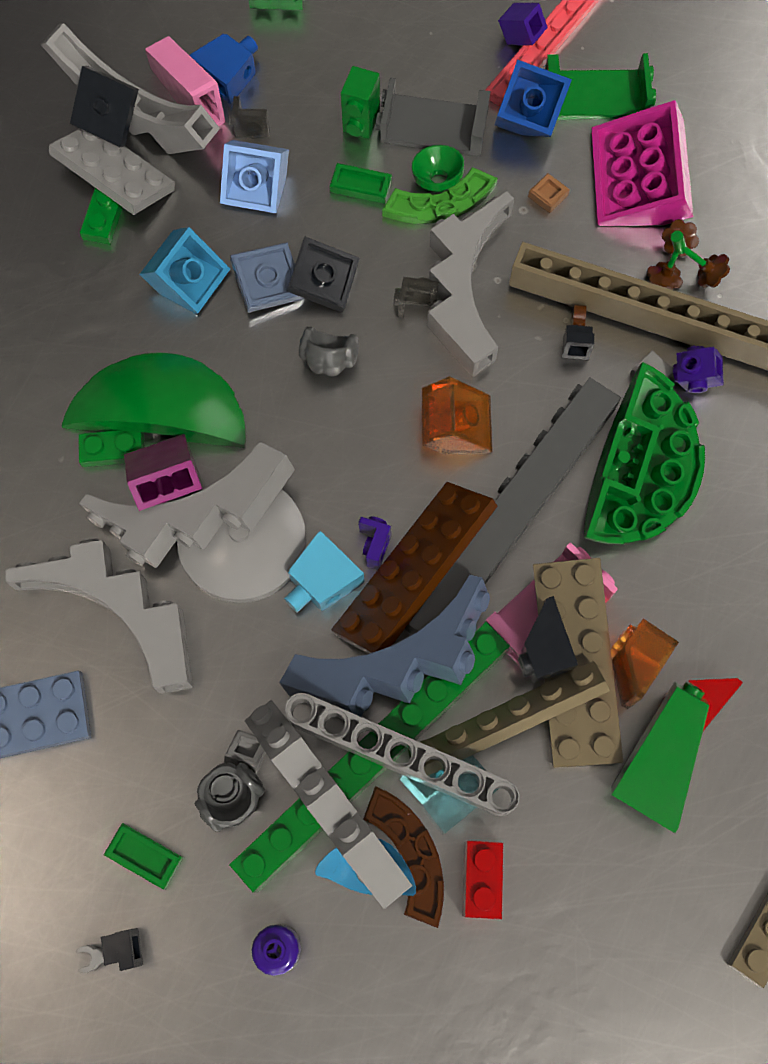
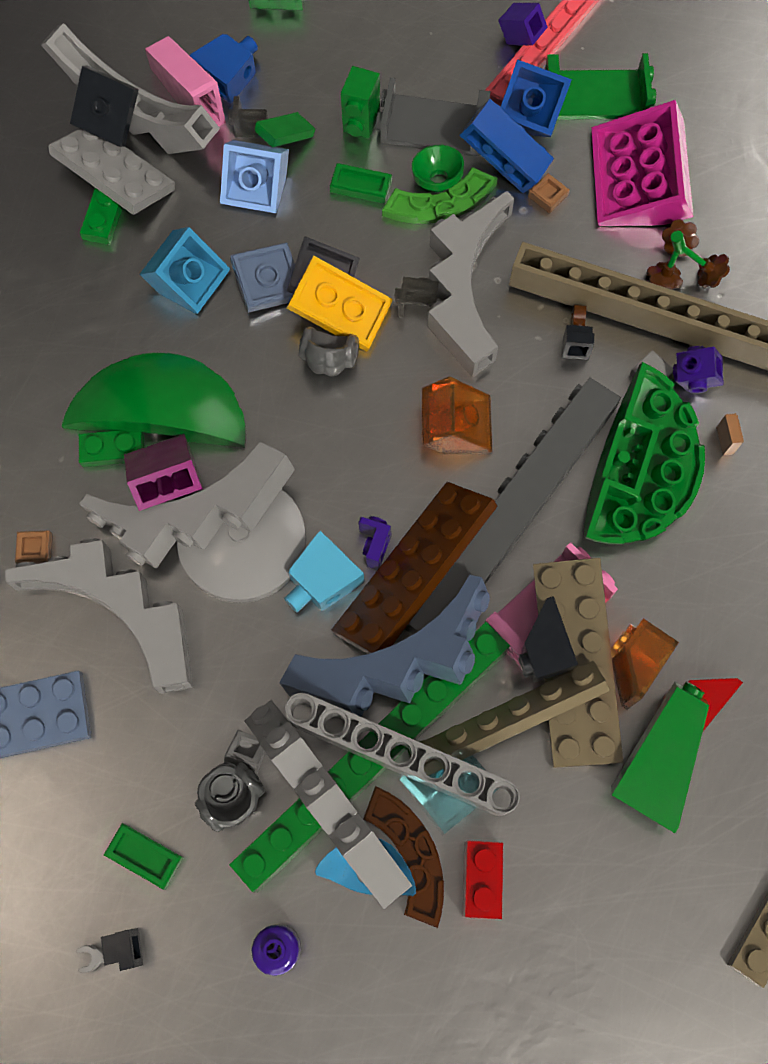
(33, 546): none -> medium nougat tile
(284, 129): none -> green tile
(339, 302): none -> yellow tile
(506, 146): none -> blue brick
(730, 434): none -> medium nougat tile

